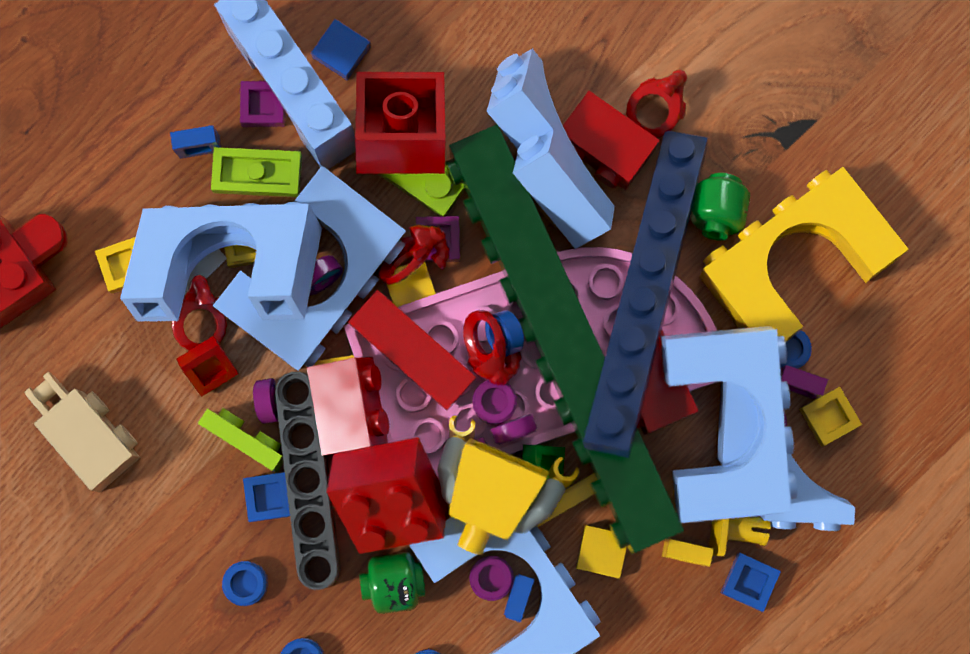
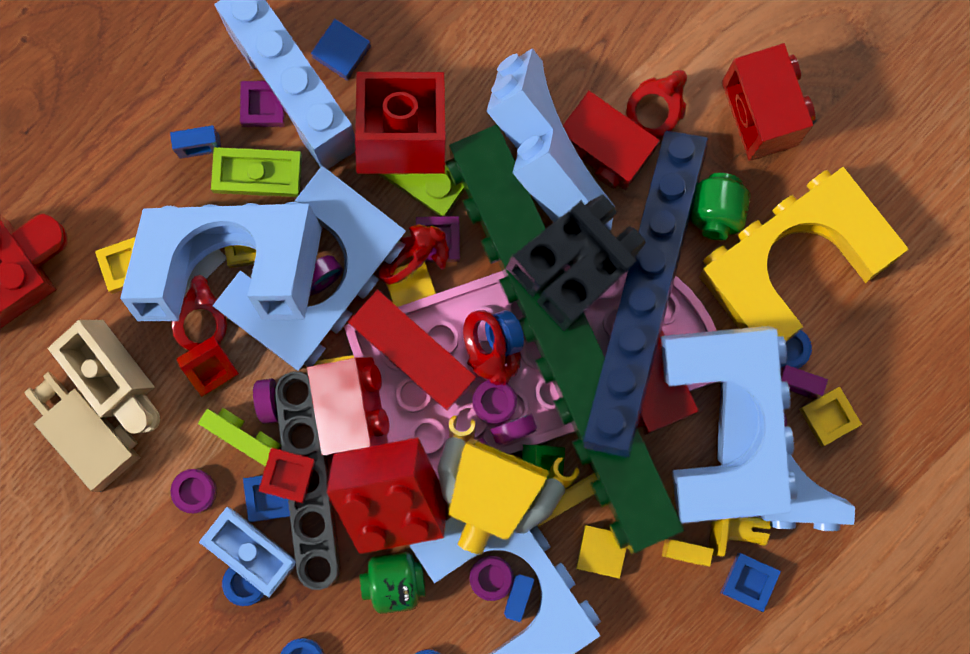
(106, 375): none -> tan brick
(193, 491): none -> magenta tile
(248, 551): none -> light blue slope
(287, 475): none -> red tile
(590, 251): none -> black hips
(768, 101): none -> red brick

